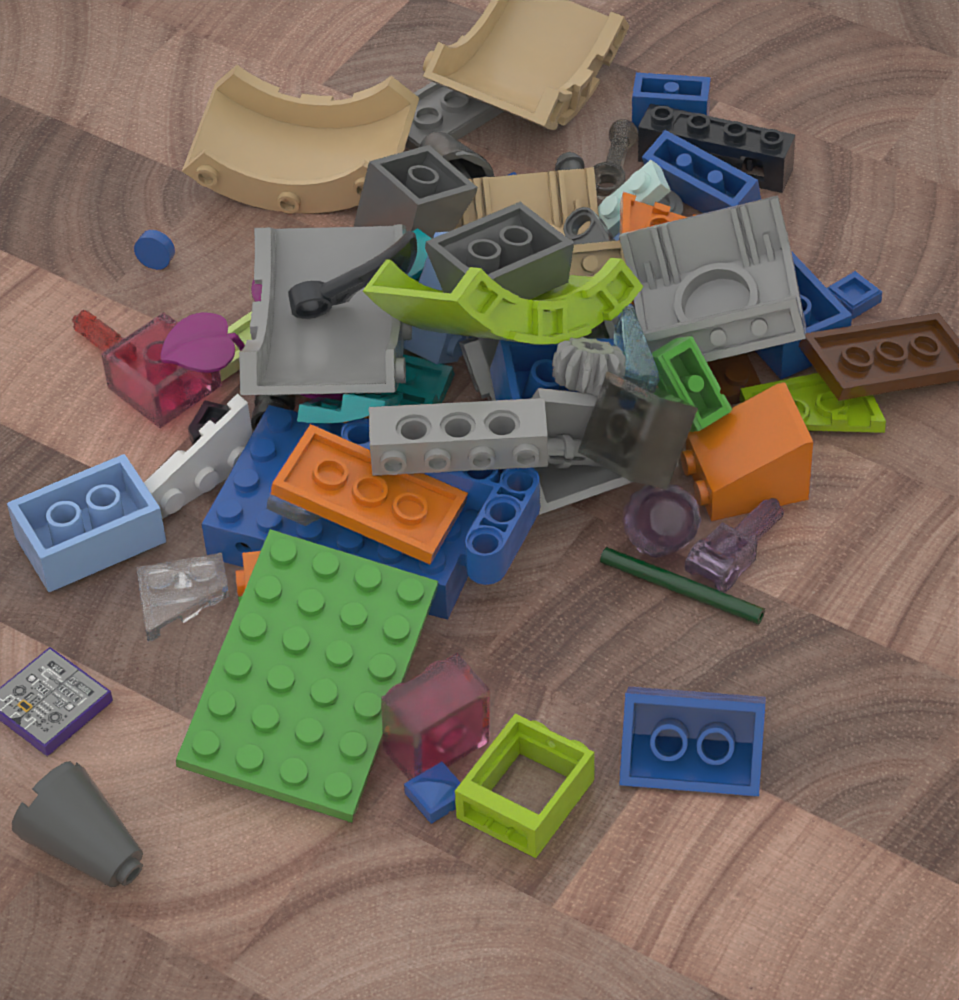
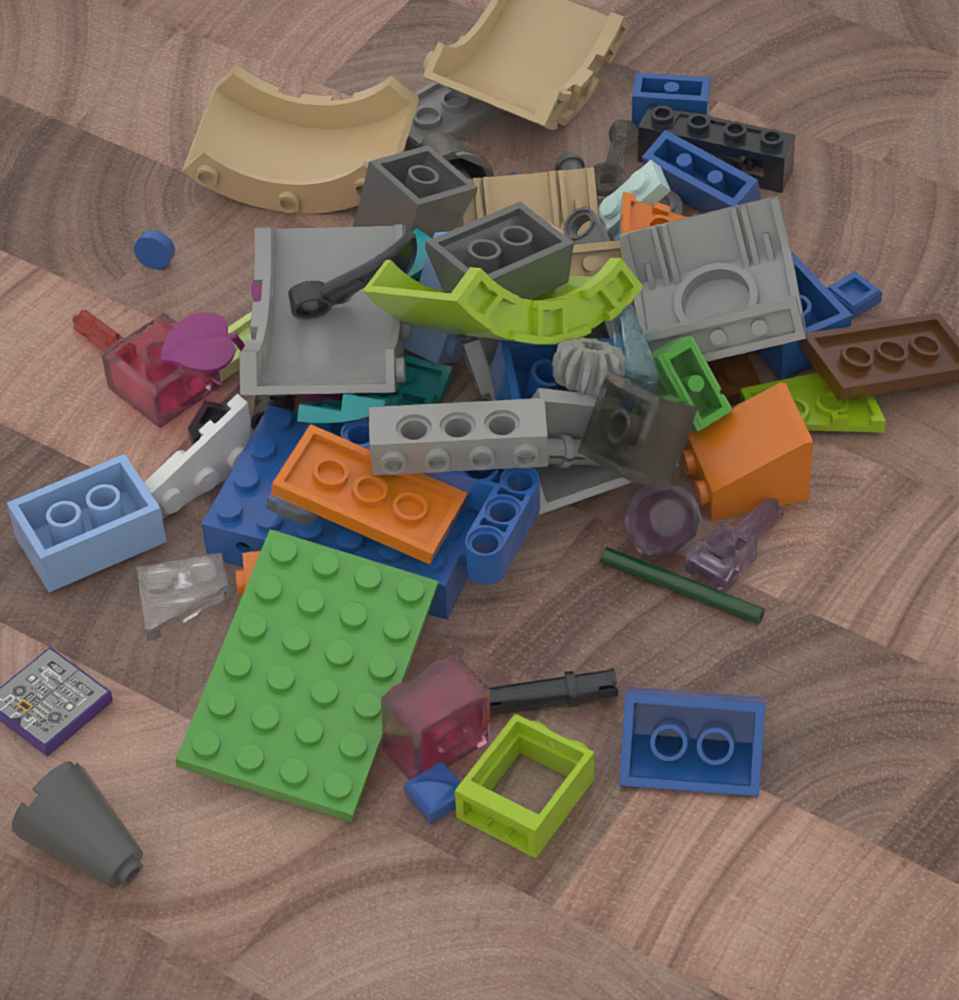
(553, 691): none -> black pin

